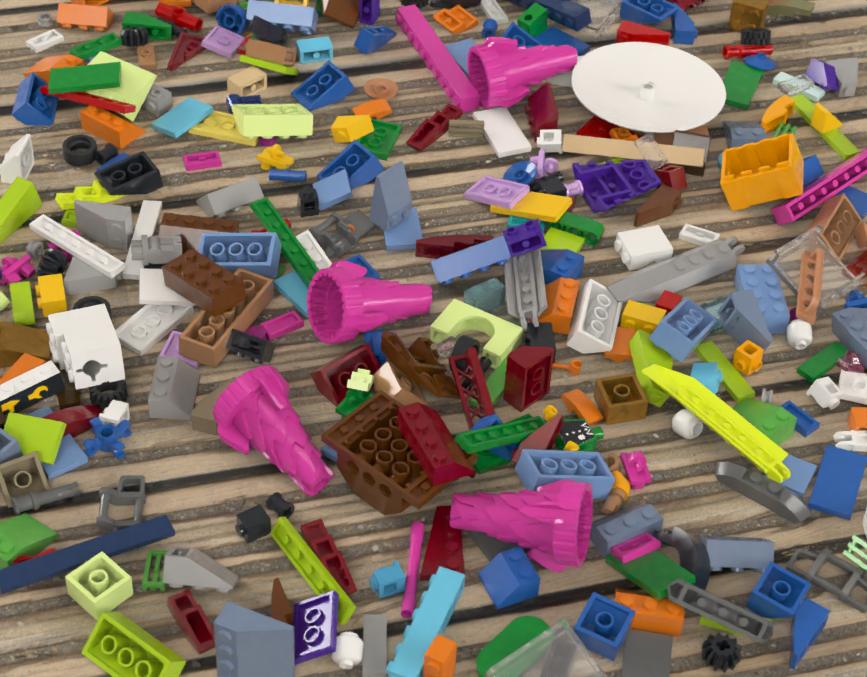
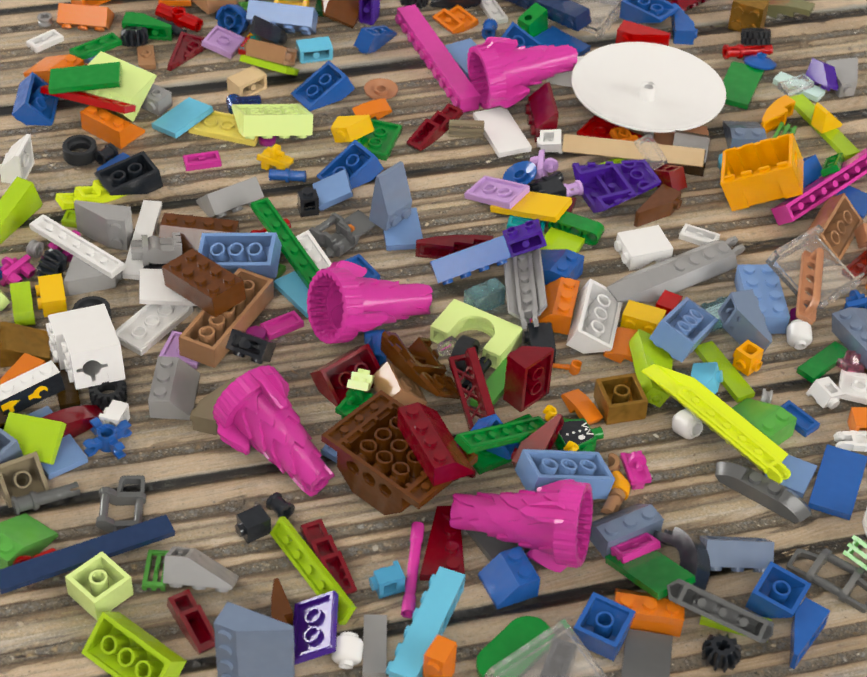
(832, 164): none -> green tile

